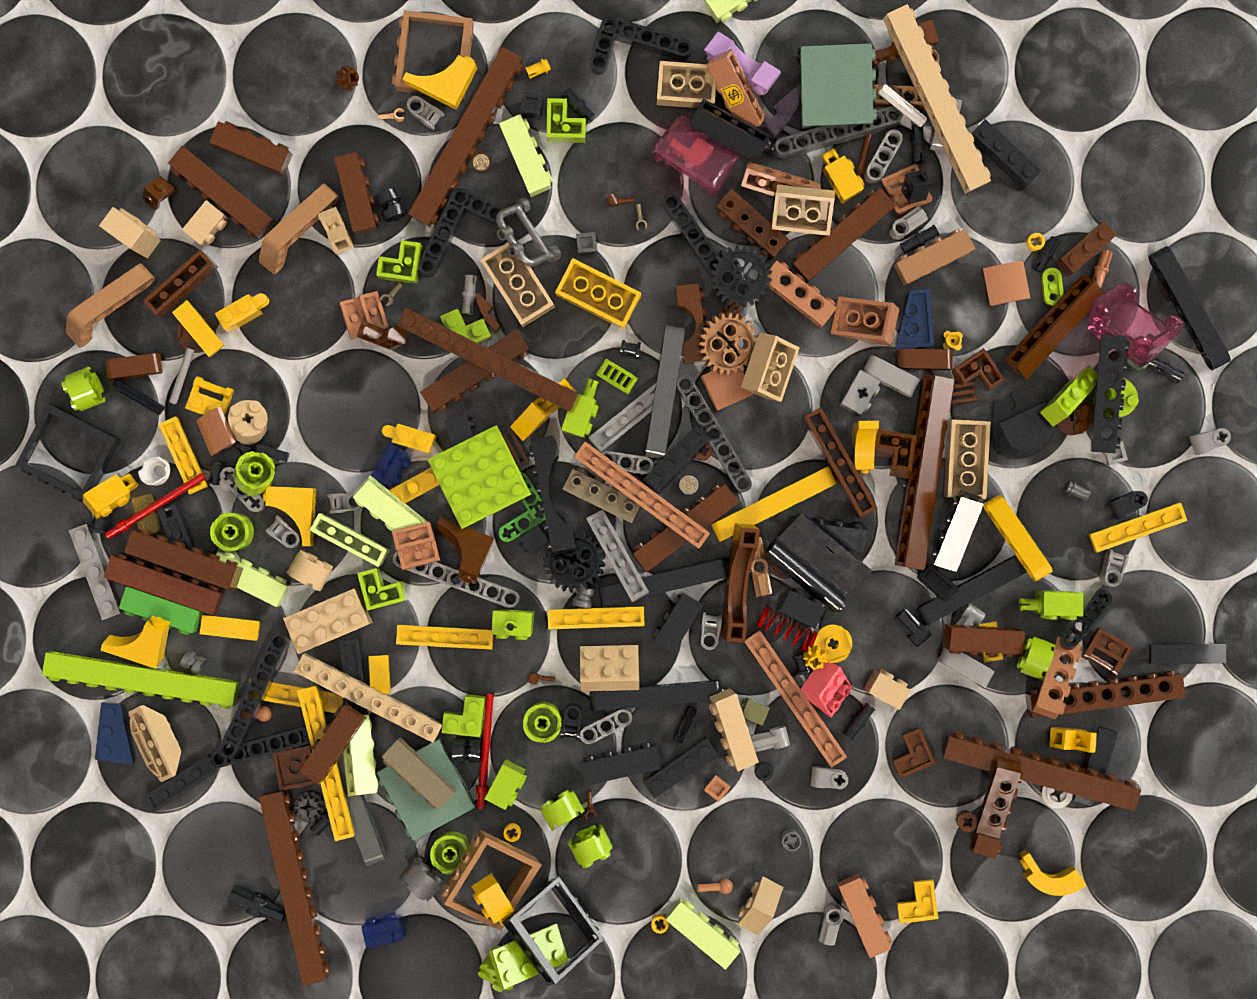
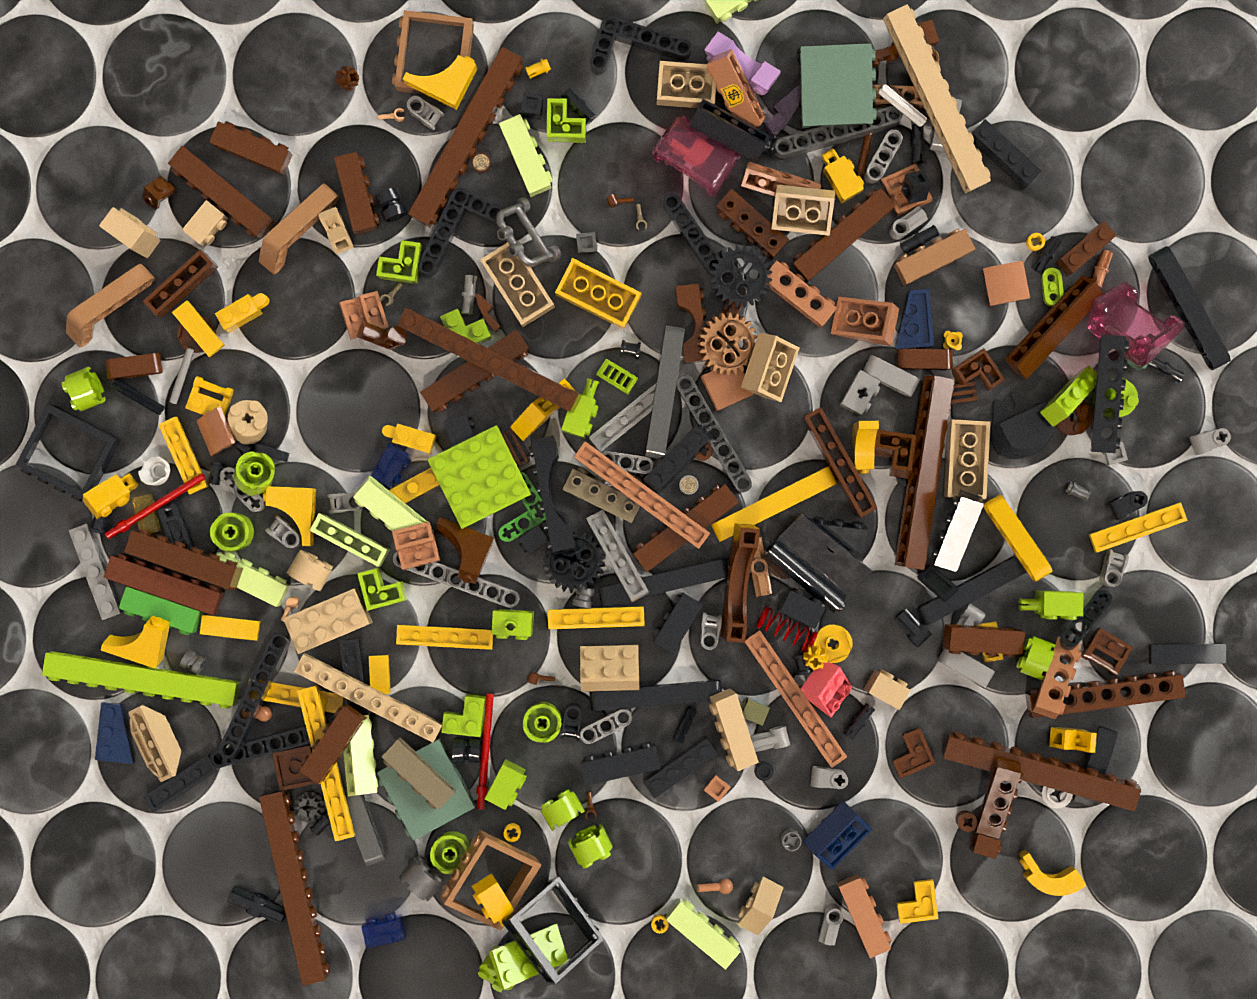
(291, 602): none -> light nougat hand
(837, 835): none -> dark blue slope

